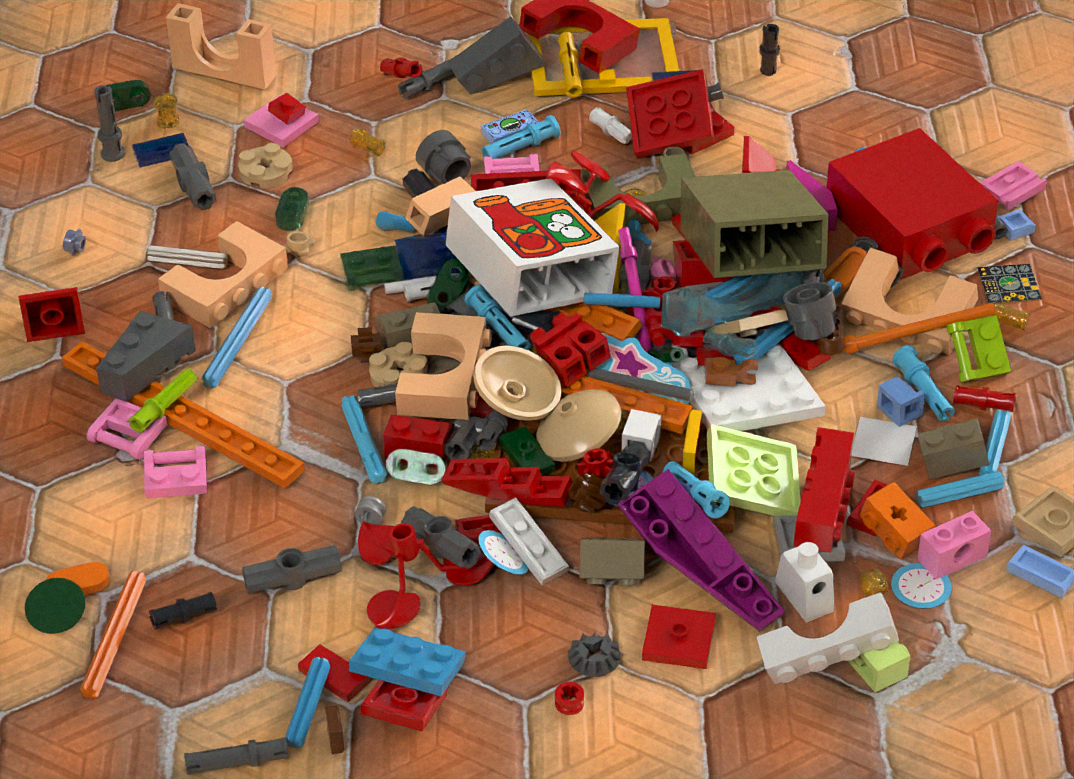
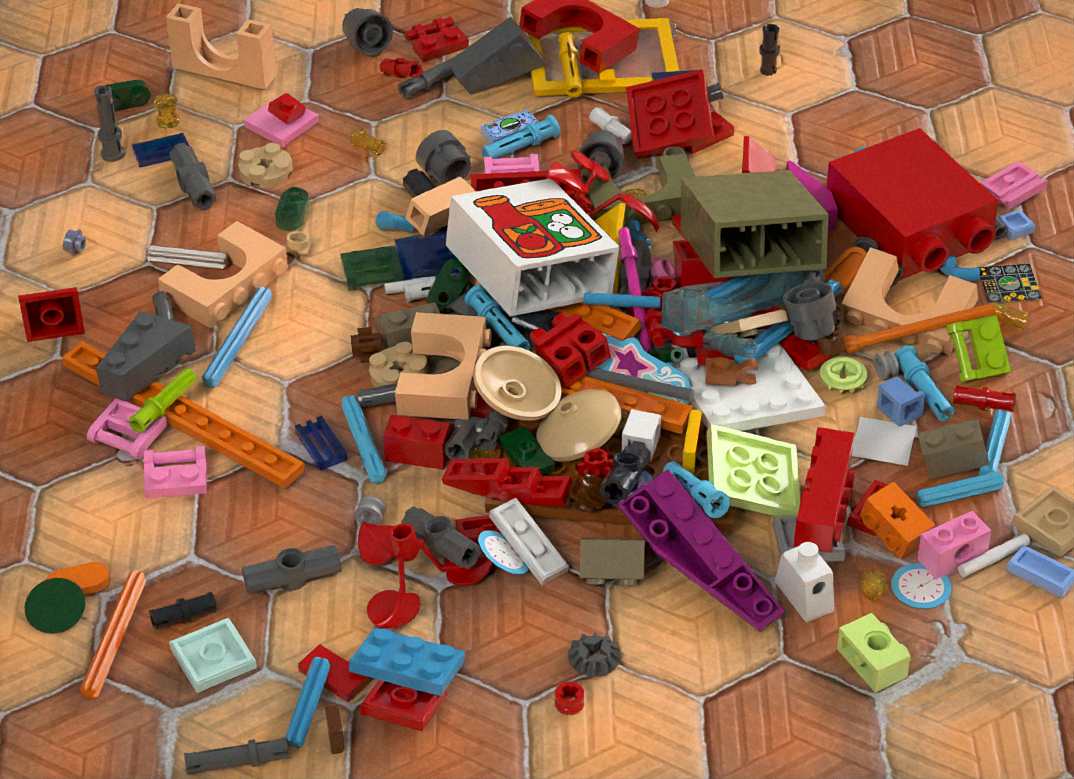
(212, 655): none -> light aqua plate
(313, 428): none -> clear blue tile
(367, 31): none -> dark grey piece
(417, 466): clear green plate -> none
(439, 44): none -> red plate
(605, 144): none -> dark grey piece
(678, 636): red plate -> none
(833, 368): none -> yellowish green gear
(864, 629): white arch -> none
(886, 364): none -> light grey bush
(968, 274): none -> dark azure arm
(993, 555): none -> white piece

